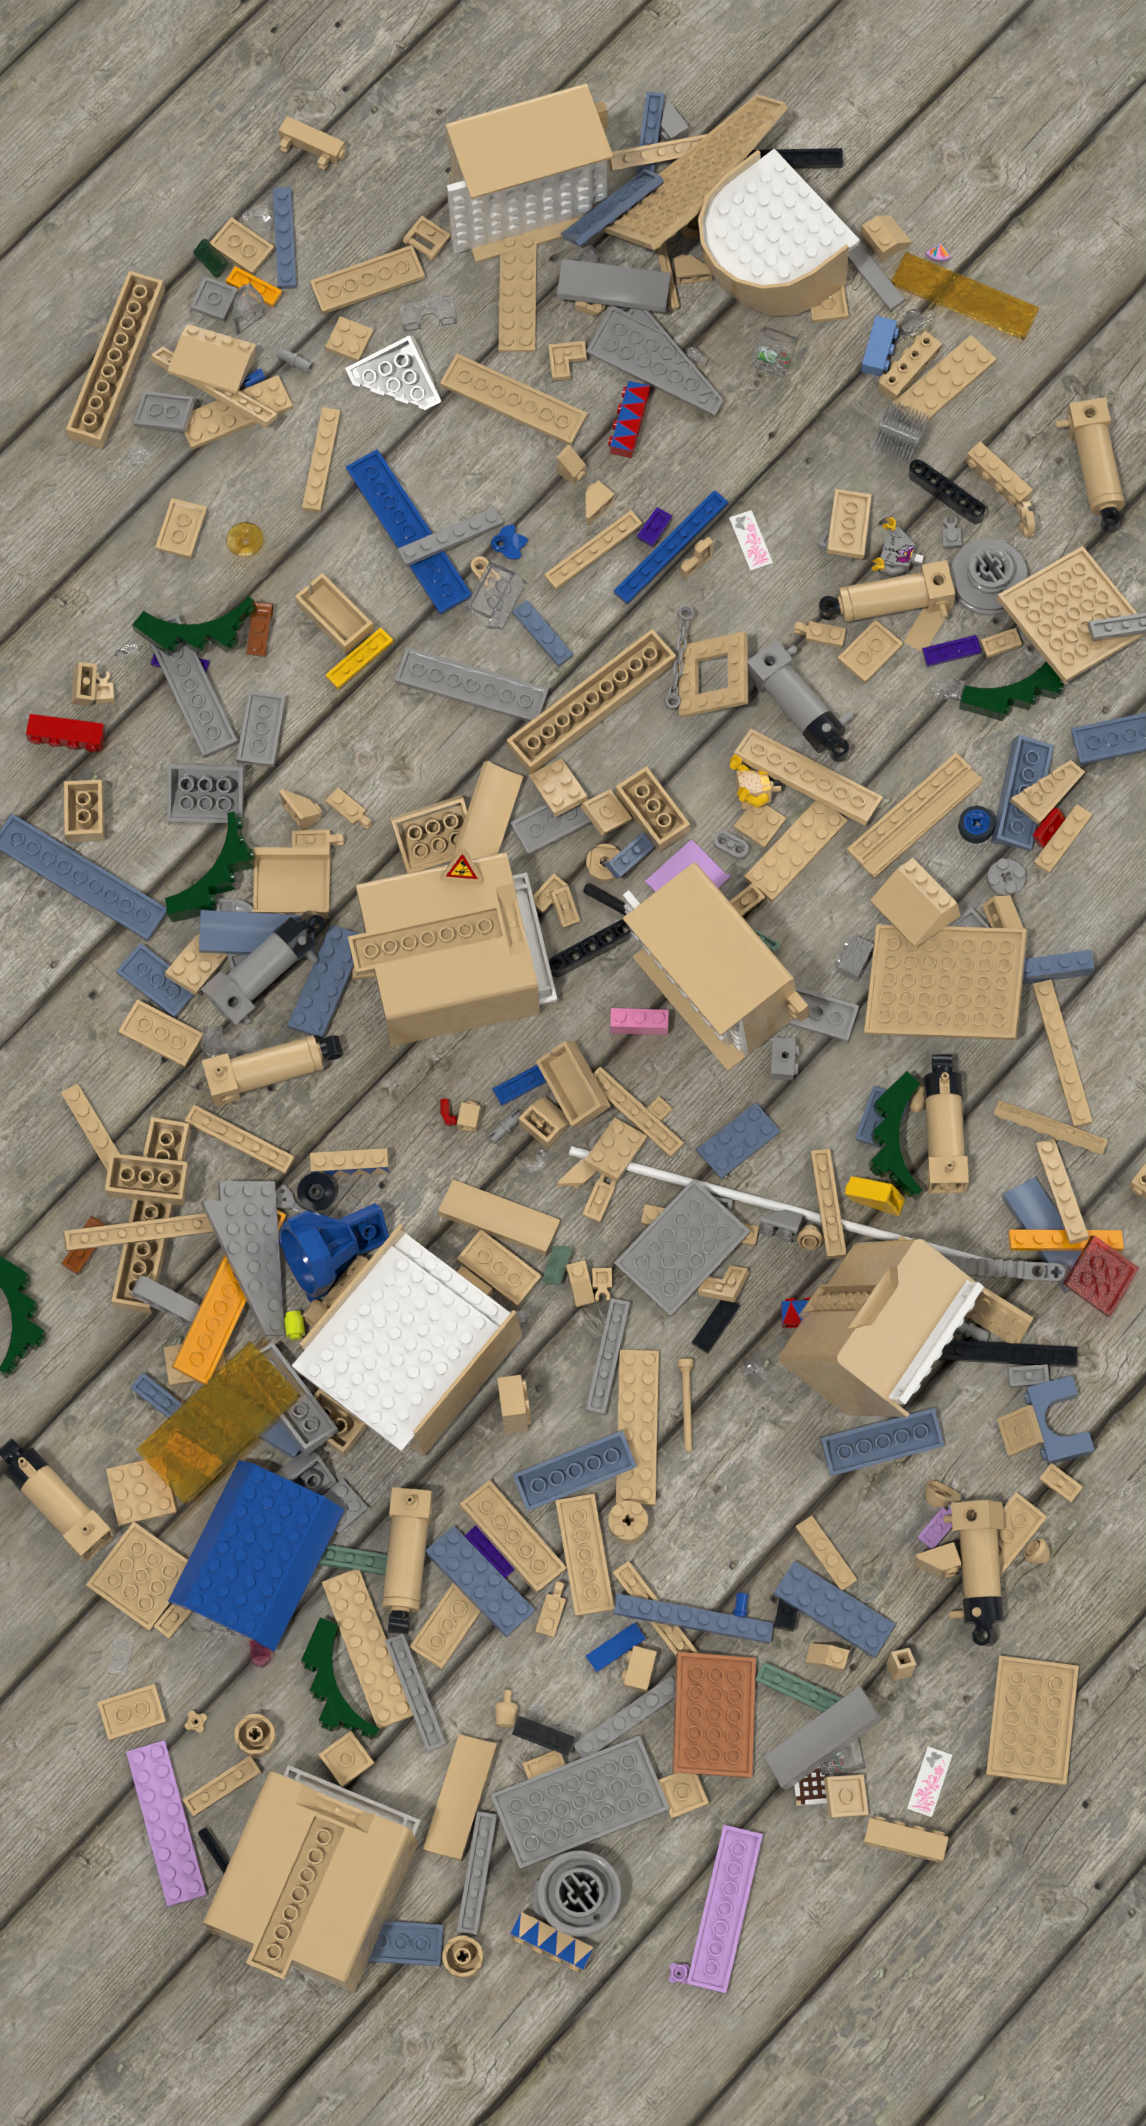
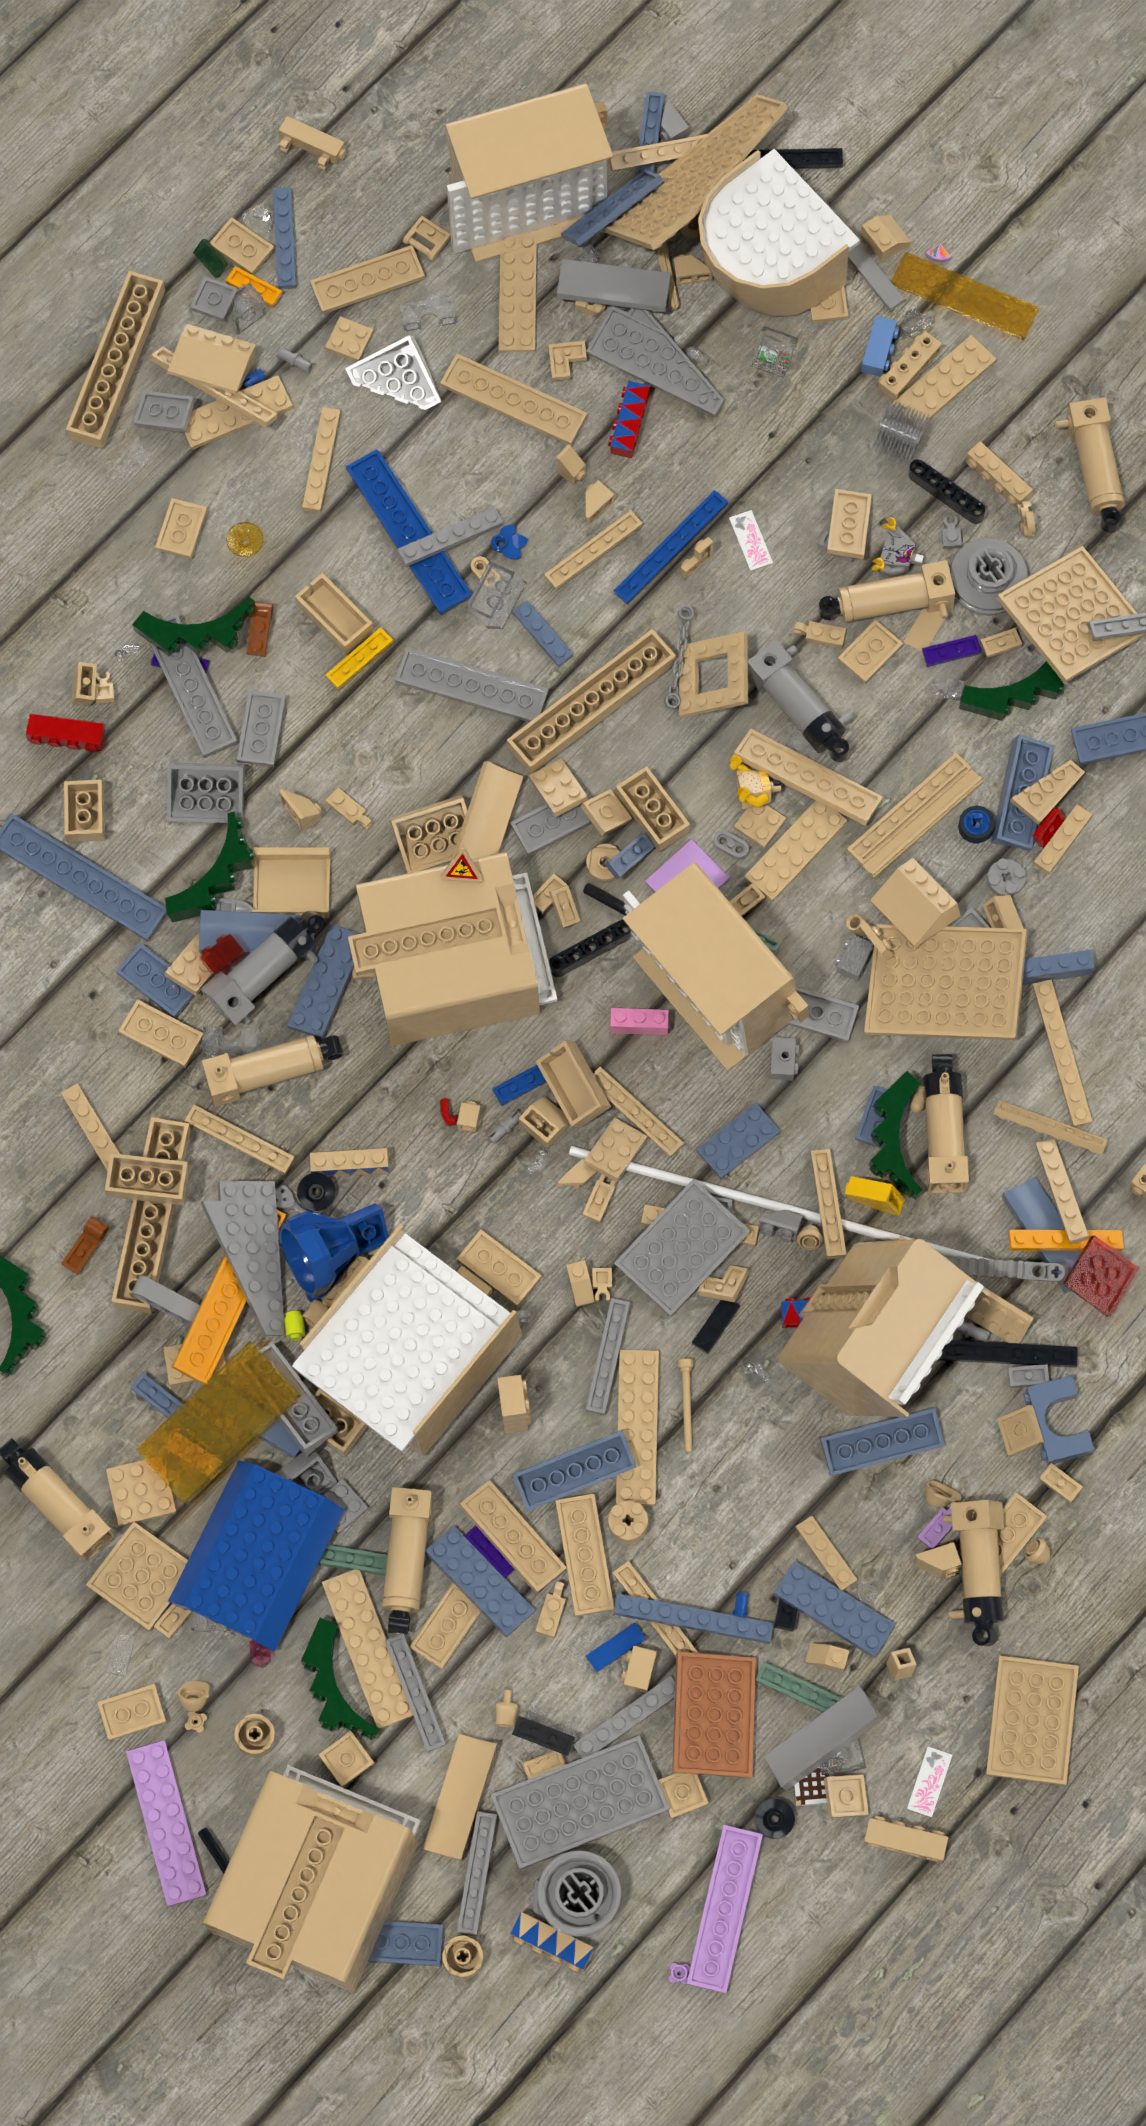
(136, 1232): tan plate -> none
(193, 1695): none -> tan hat
(221, 954): none -> clear red brick
(221, 1786): tan plate -> none
(316, 838): tan plate -> none
(499, 1217): tan arch -> none
(556, 1265): sand green plate -> none
(654, 527): dark purple plate -> none
(659, 1108): tan tile -> none
(777, 1808): none -> black dish
(872, 933): none -> tan plate

